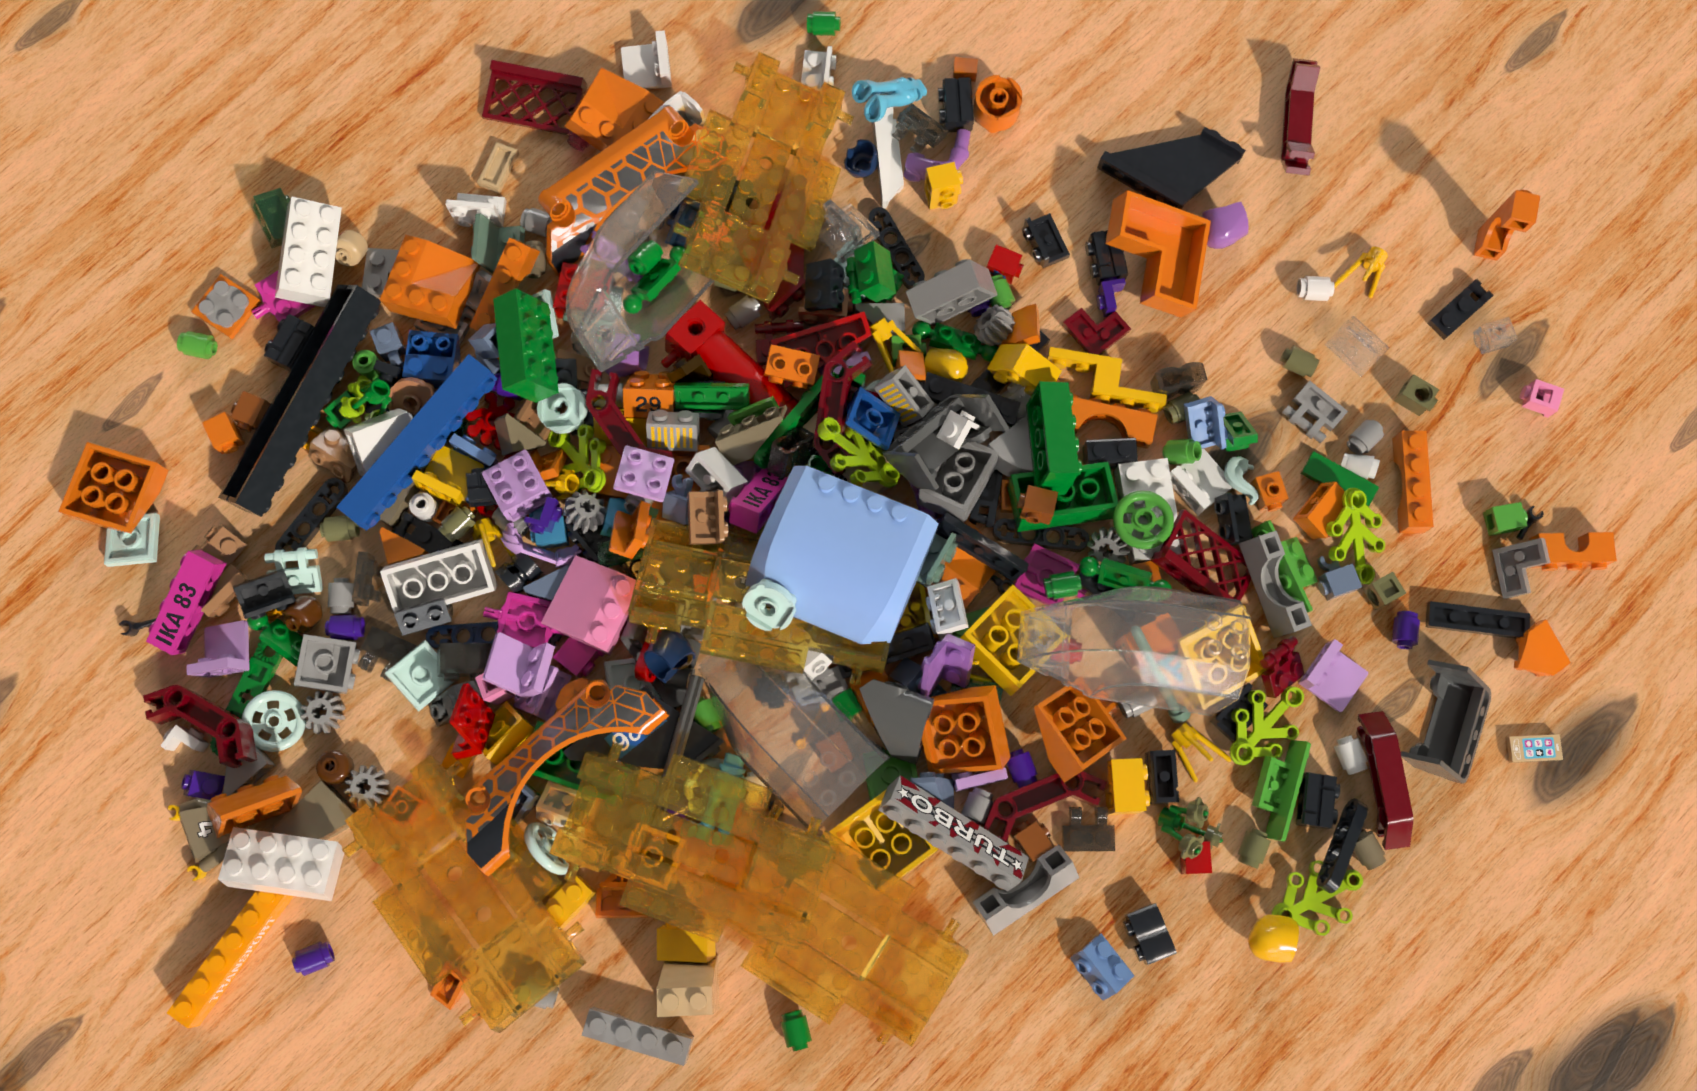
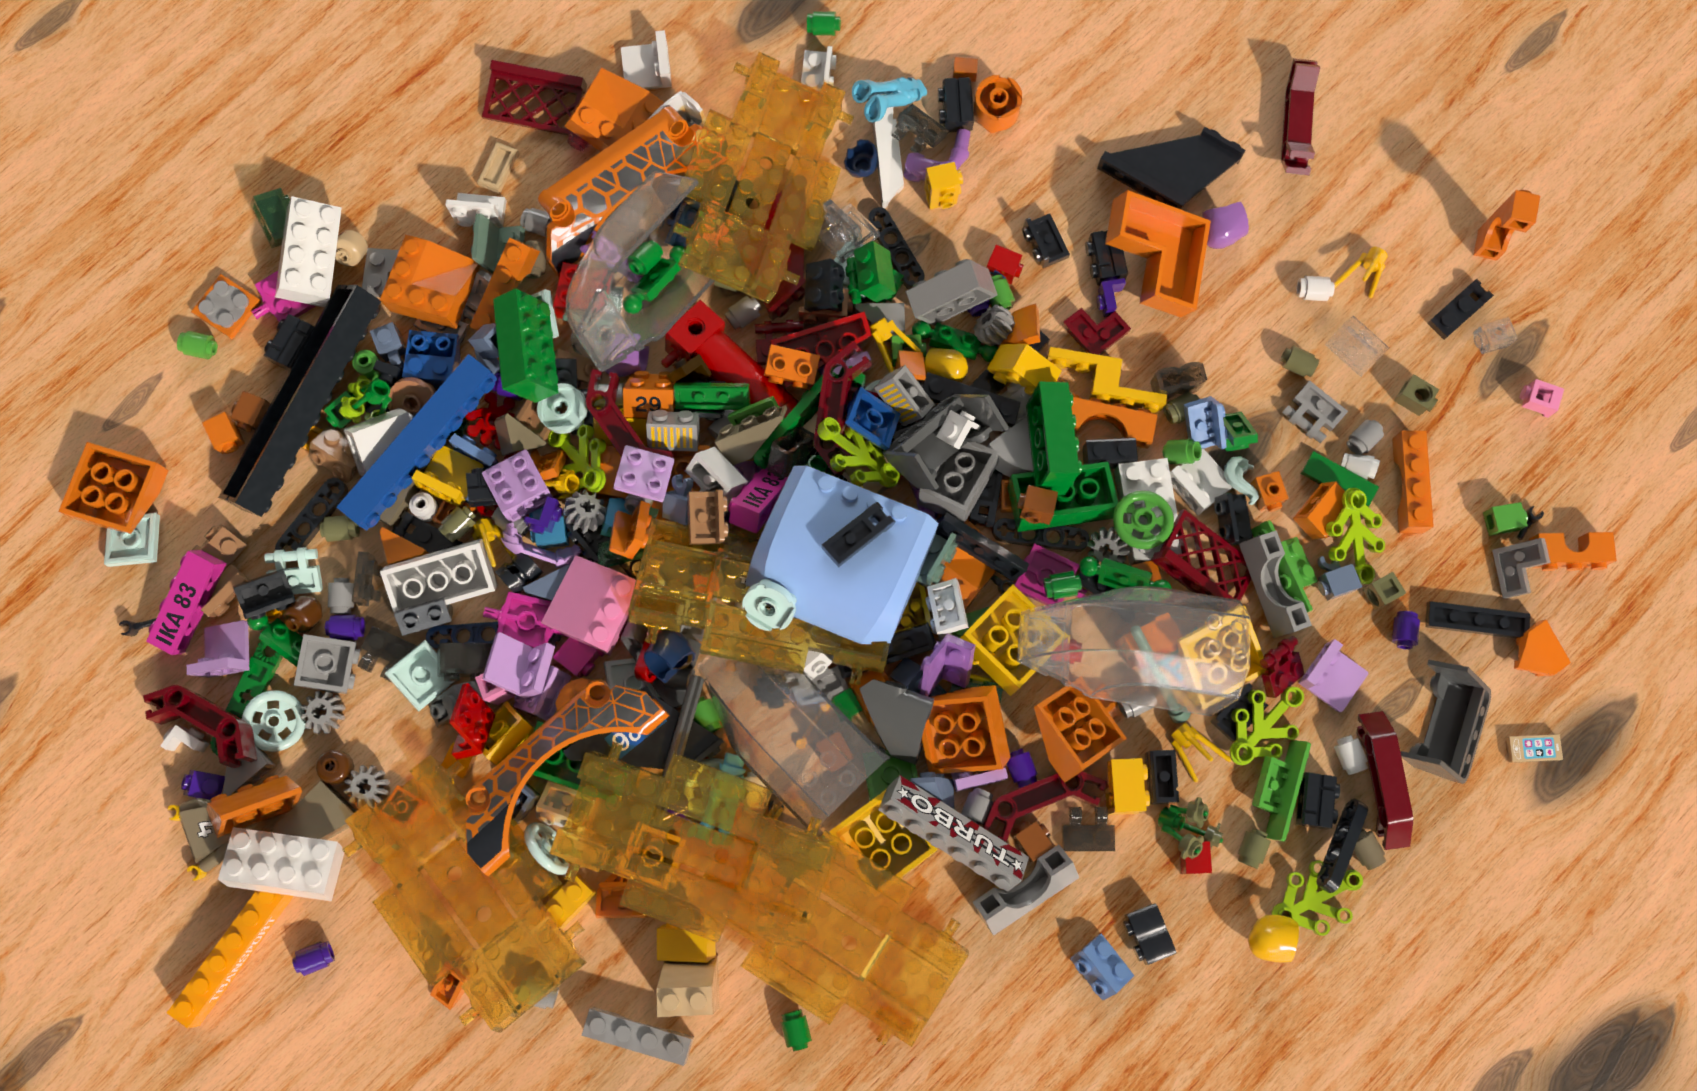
(857, 534): none -> black plate

